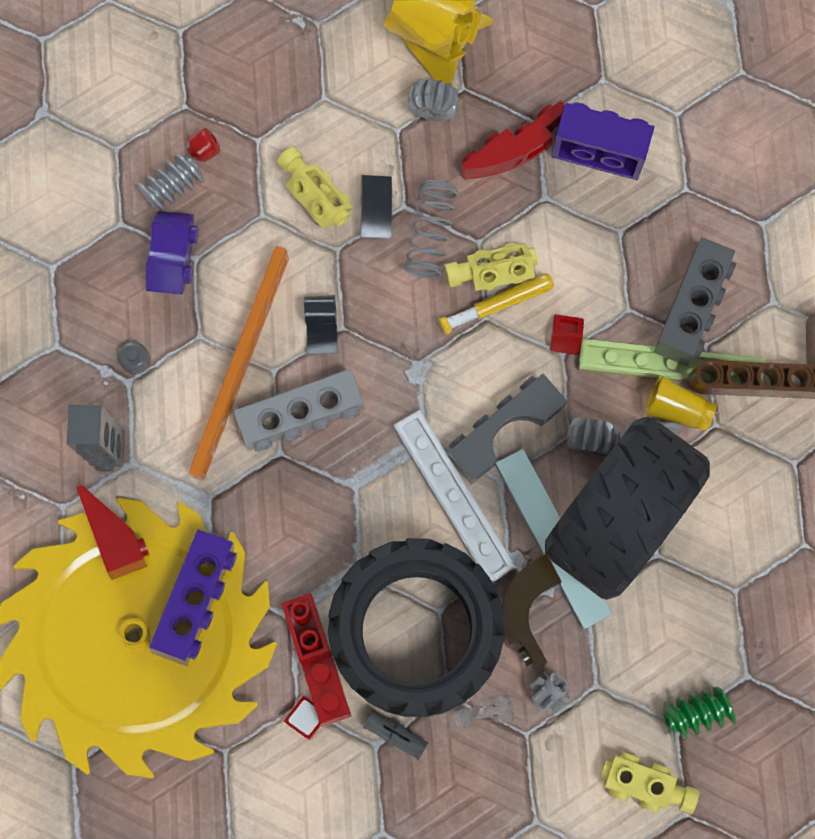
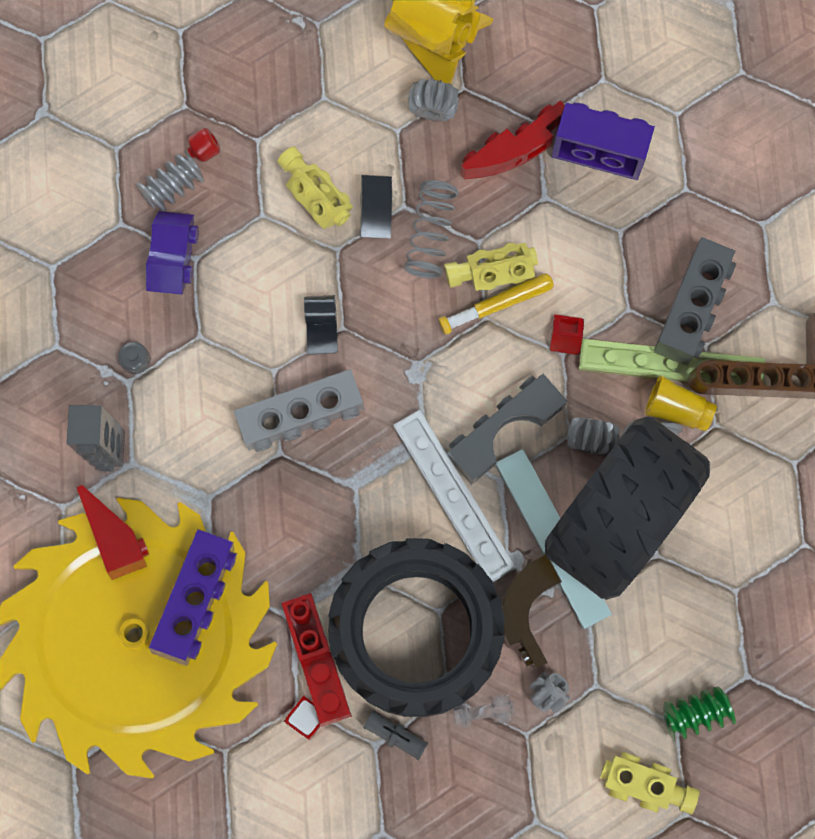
(239, 364): orange tile -> none

